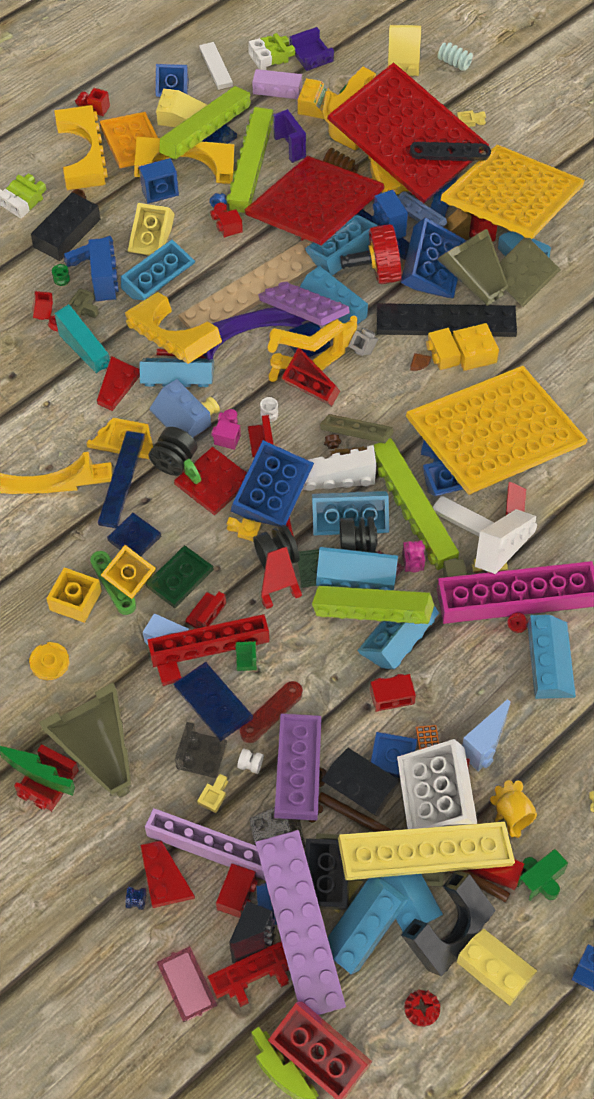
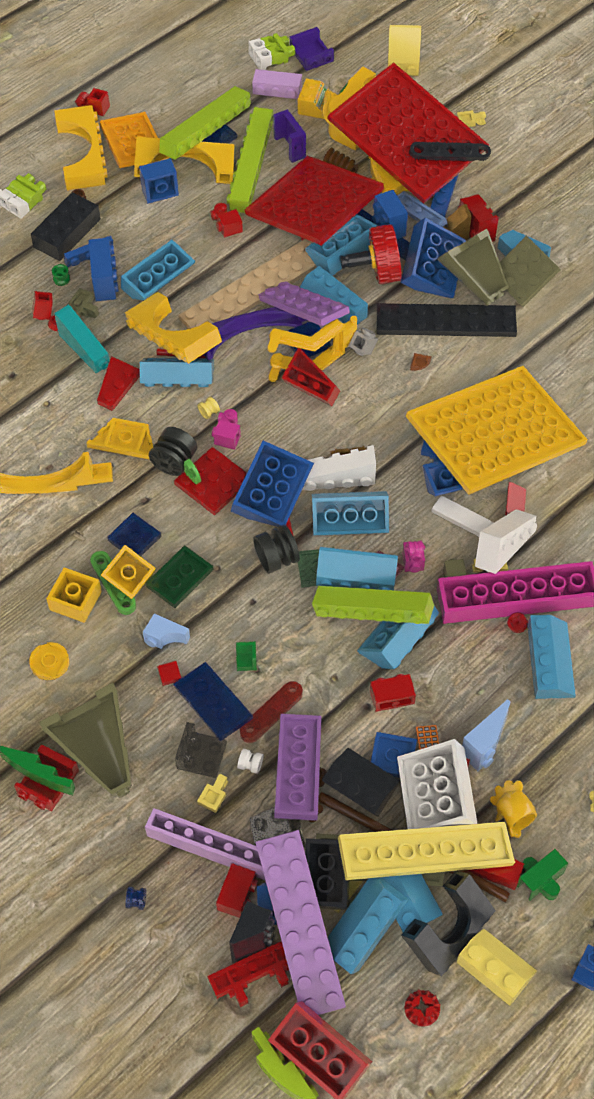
(121, 479): clear blue tile -> none
(150, 228): light yellow slope -> none
(163, 876): red wing -> none
(171, 77): blue slope -> none
(176, 107): light yellow slope -> none
(180, 409): medium blue slope -> none
(186, 984): clear pink piece -> none
(206, 610): red panel -> none
(208, 640): red brick -> none
(215, 65): white tile -> none
(218, 198): blue tile -> none
(246, 529): yellow plate -> none
(258, 433): red panel -> none
(269, 407): white wheel -> none
(278, 575): red flag -> none
(332, 441): reddish brown plate -> none
(356, 428): olive plate -> none
(358, 537): pearl dark grey wheel -> none
(414, 504): lime brick -> none
(443, 349): yellow brick -> none
(455, 57): light aqua piece -> none
(476, 346): yellow brick -> none
(513, 191): yellow plate -> none

